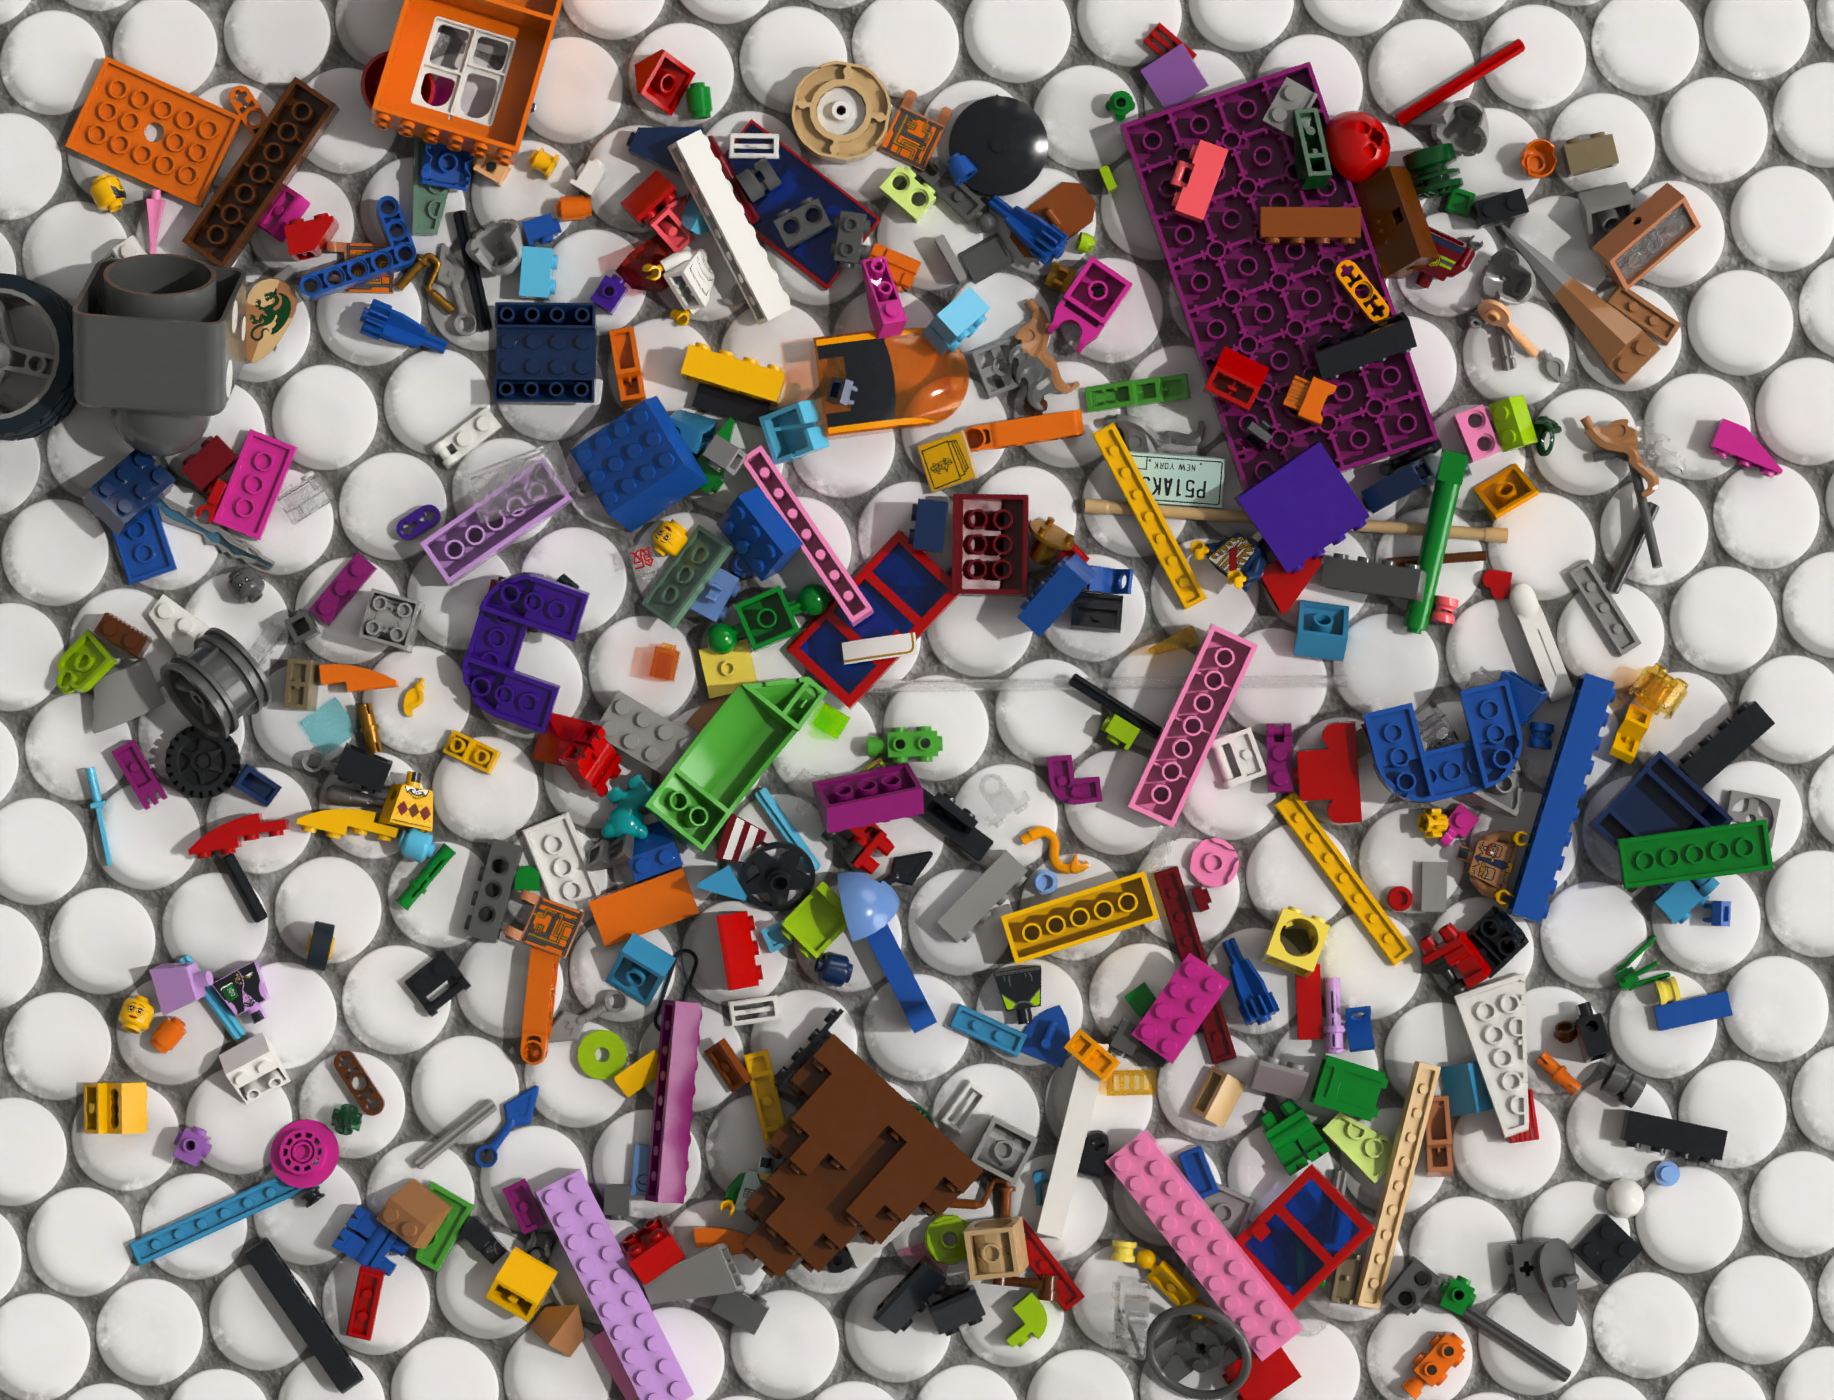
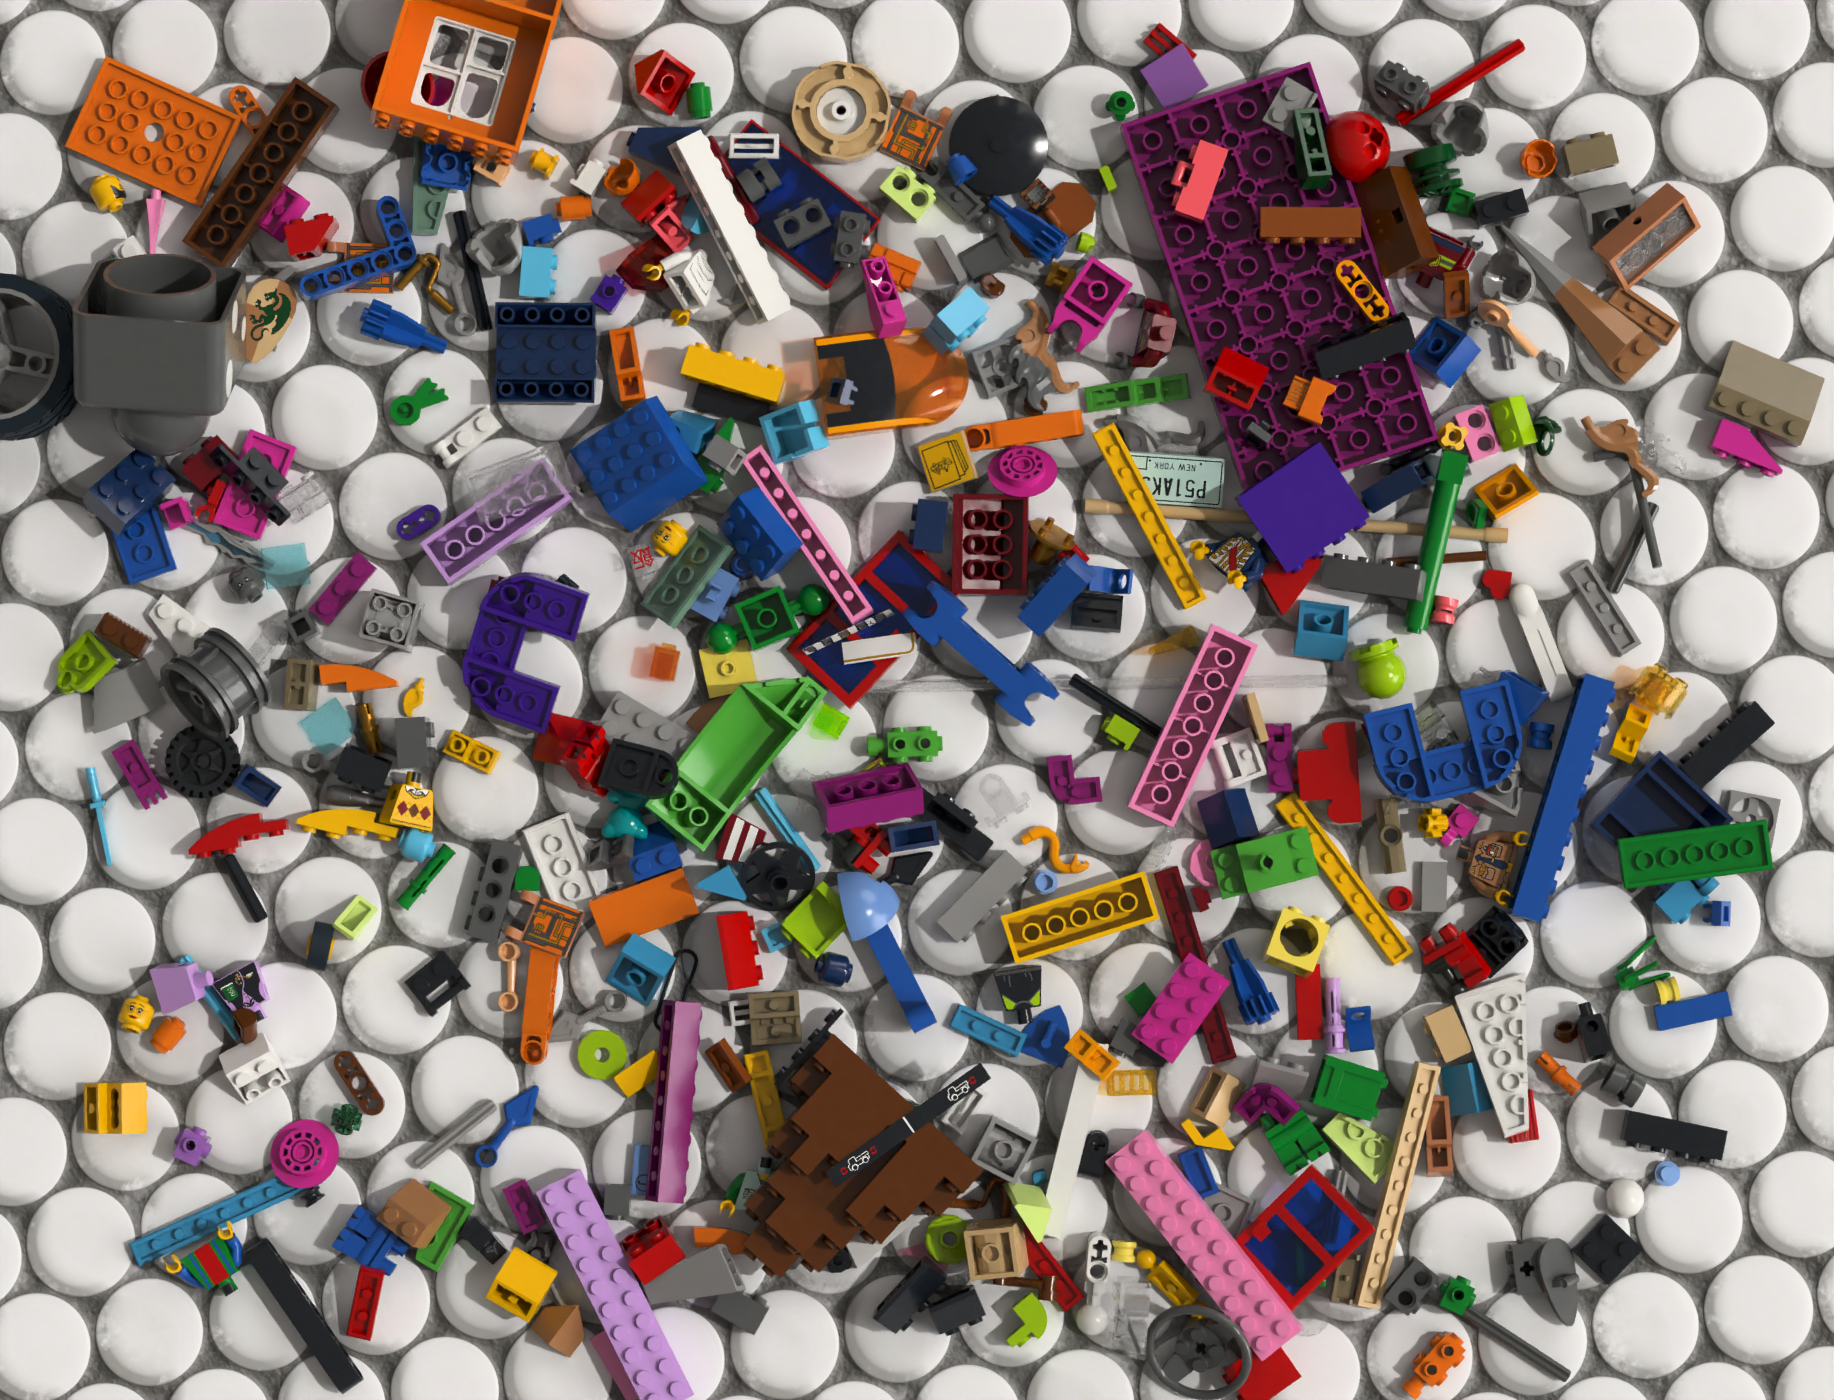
(177, 512): none -> dark pink panel
(211, 1263): none -> torso
(245, 1024): none -> reddish brown brick
(256, 478): none -> black bracket
(285, 566): none -> clear light blue piece
(355, 918): none -> yellowish green slope
(406, 409): none -> green piece
(414, 743): none -> dark grey brick
(511, 999): none -> light nougat bar
(622, 179): none -> orange hair
(637, 770): none -> black tile
(775, 1018): none -> dark tan slope
(848, 631): none -> sticker
(908, 1125): none -> black sticker
(913, 836): none -> dark blue slope
(948, 624): none -> blue piece
(991, 286): none -> reddish brown piece
(1029, 471): none -> dark pink wheel
(1031, 1206): none -> yellowish green slope
(1037, 195): none -> tile
(1092, 1317): none -> white beam
(1154, 334): none -> dark red torso
(1214, 1139): none -> yellow slope
(1228, 818): none -> dark blue slope
(1255, 718): none -> tan tile
(1264, 863): none -> bright green brick
(1267, 1098): none -> magenta plate
(1380, 670): none -> lime tile
(1393, 852): none -> dark tan piece
(1402, 87): none -> dark grey brick
(1444, 352): none -> blue slope
(1446, 1033): none -> tan brick
(1456, 294): none -> dark orange plate
(1457, 436): none -> yellow brick
(1476, 512): none -> green tile
(1765, 394): none -> dark tan slope

